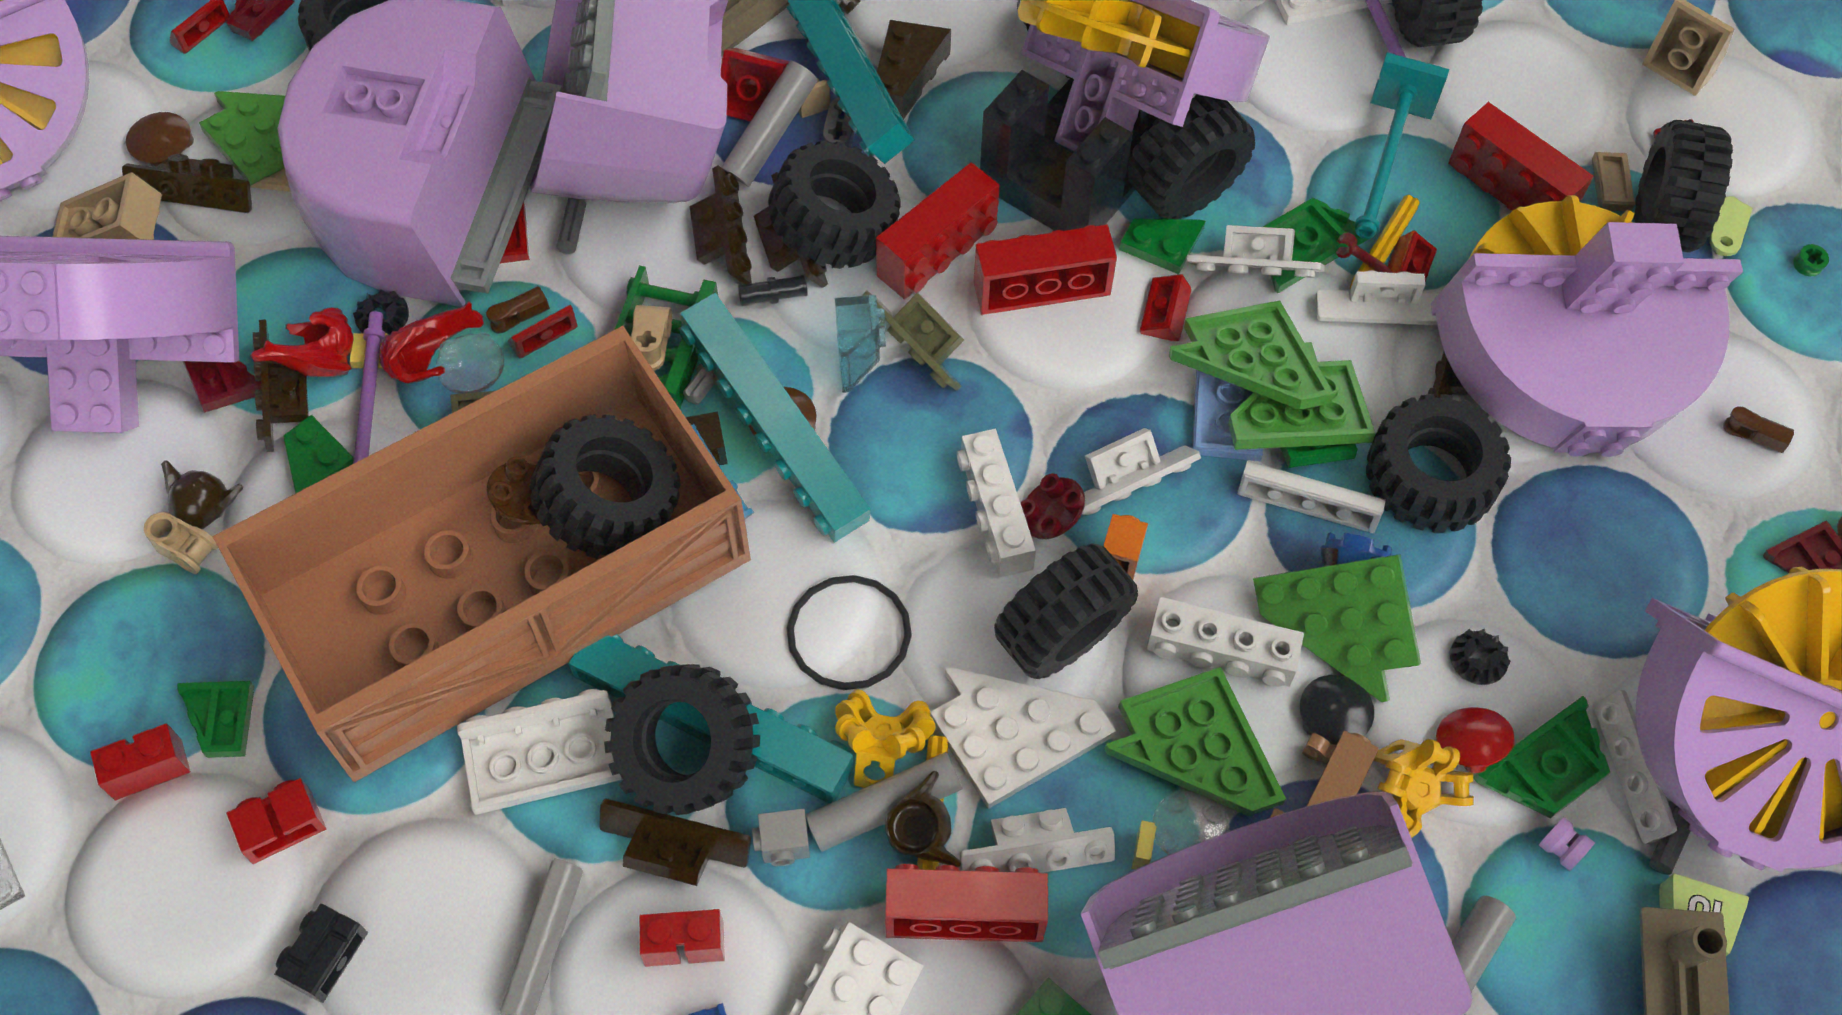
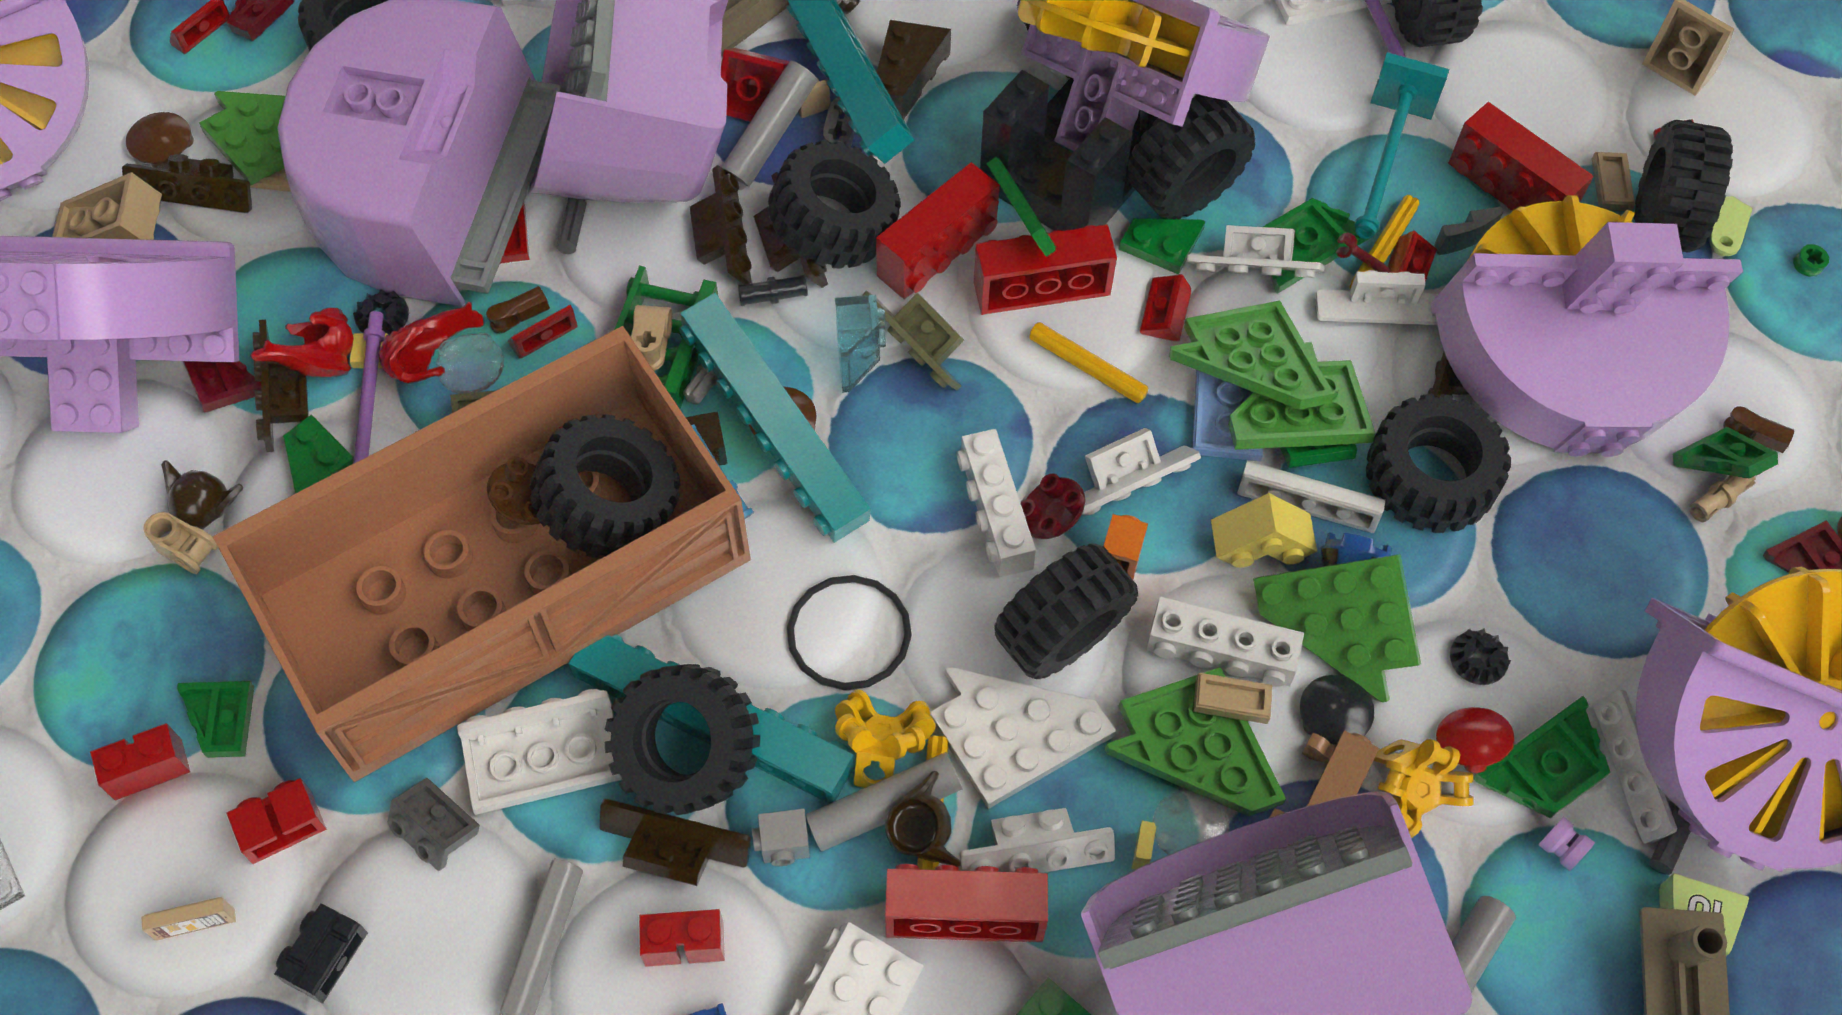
(188, 918): none -> tan tile
(430, 823): none -> dark grey bracket
(1021, 206): none -> green tile
(1088, 362): none -> yellow axle
(1233, 698): none -> tan tile
(1263, 529): none -> light yellow brick
(1464, 235): none -> dark grey slope
(1720, 495): none -> tan pin
(1727, 454): none -> green wing

